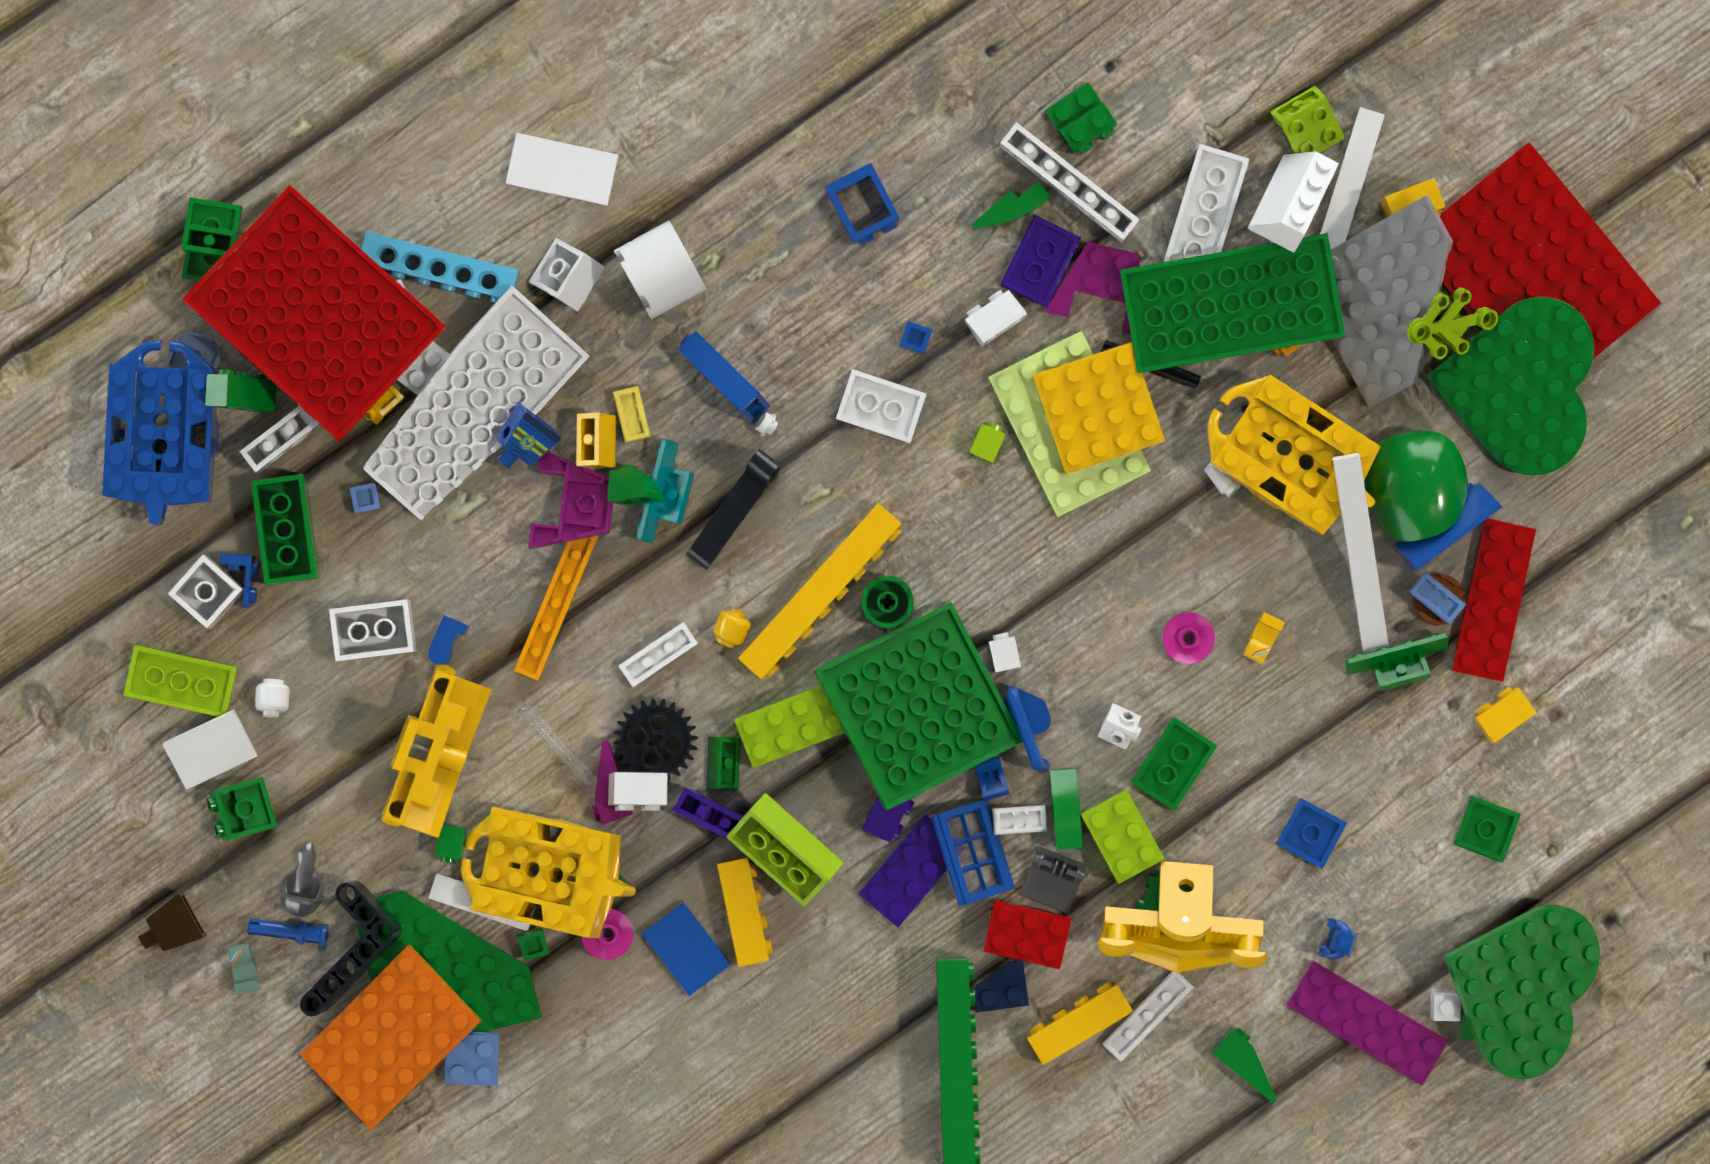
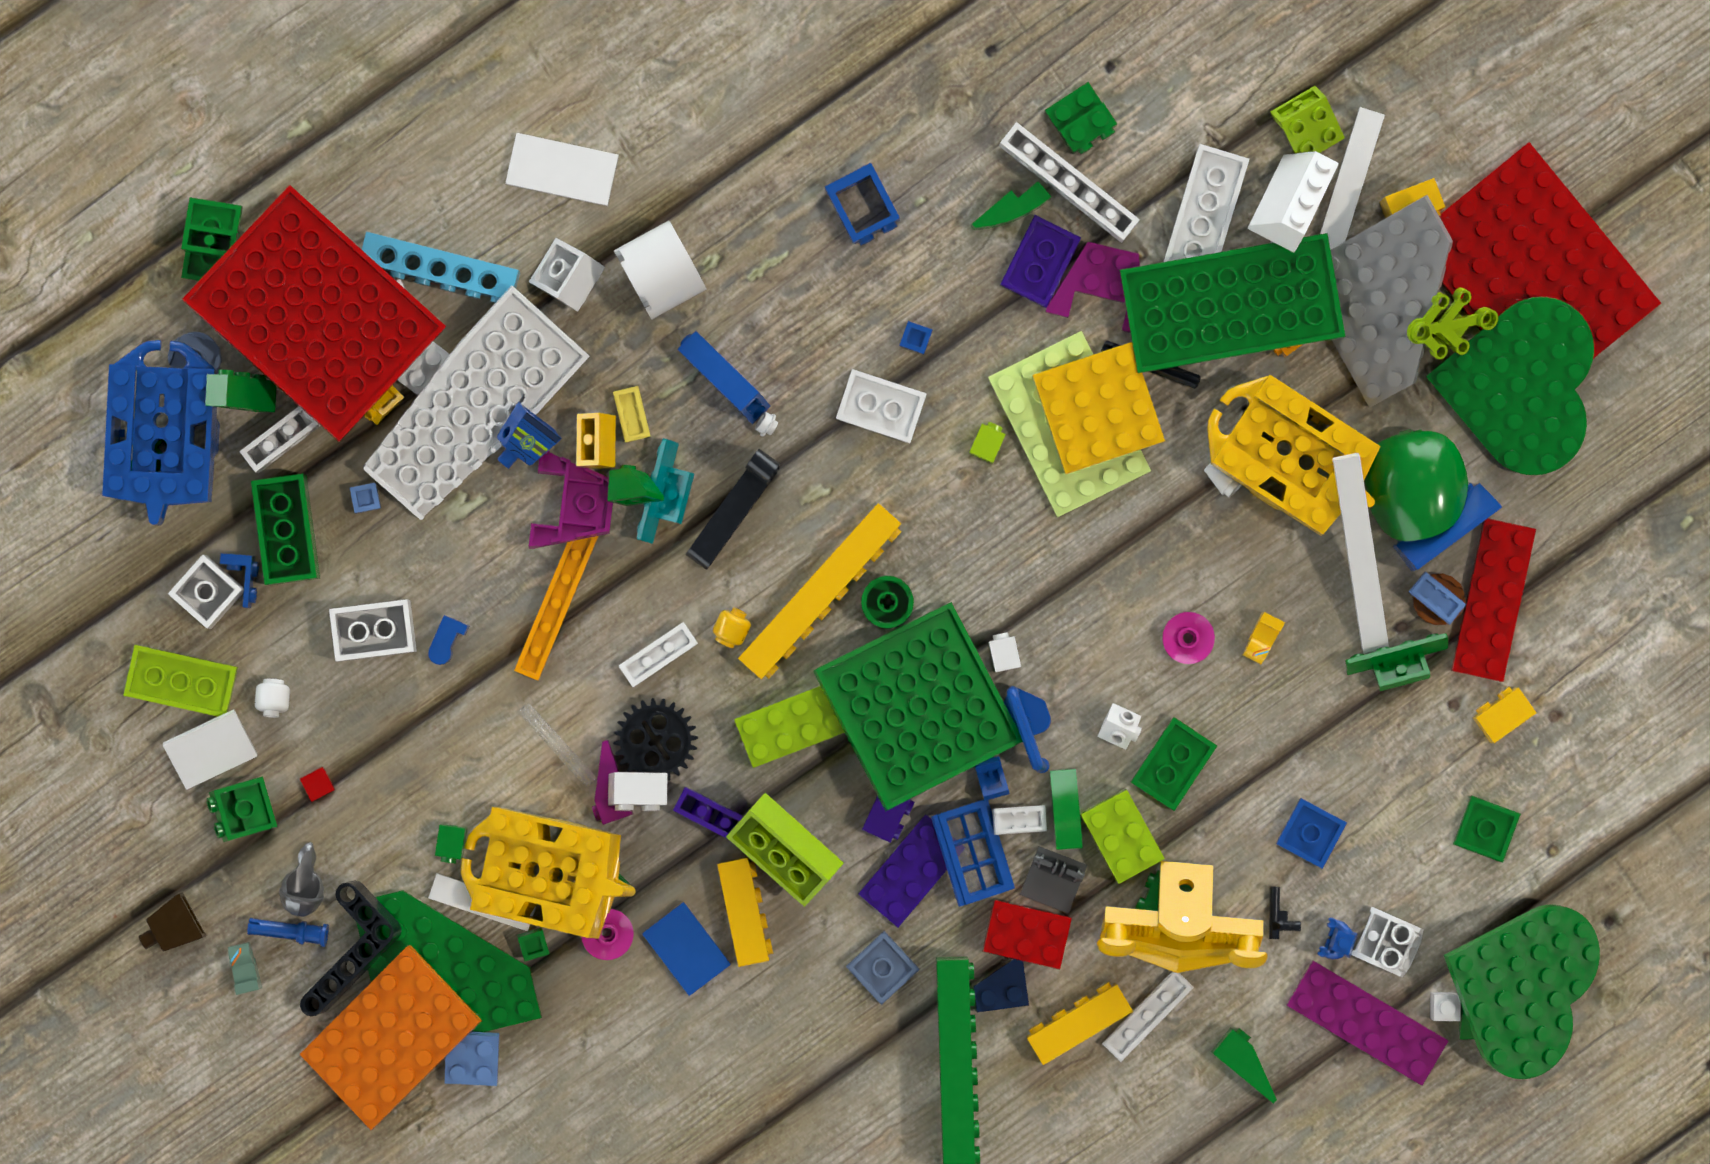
(317, 784): none -> red tile
(451, 720): yellow piece -> none
(723, 763): green slope -> none
(882, 967): none -> sand blue plate
(995, 317): white slope -> none
(1278, 916): none -> black hose
(1388, 942): none -> white slope

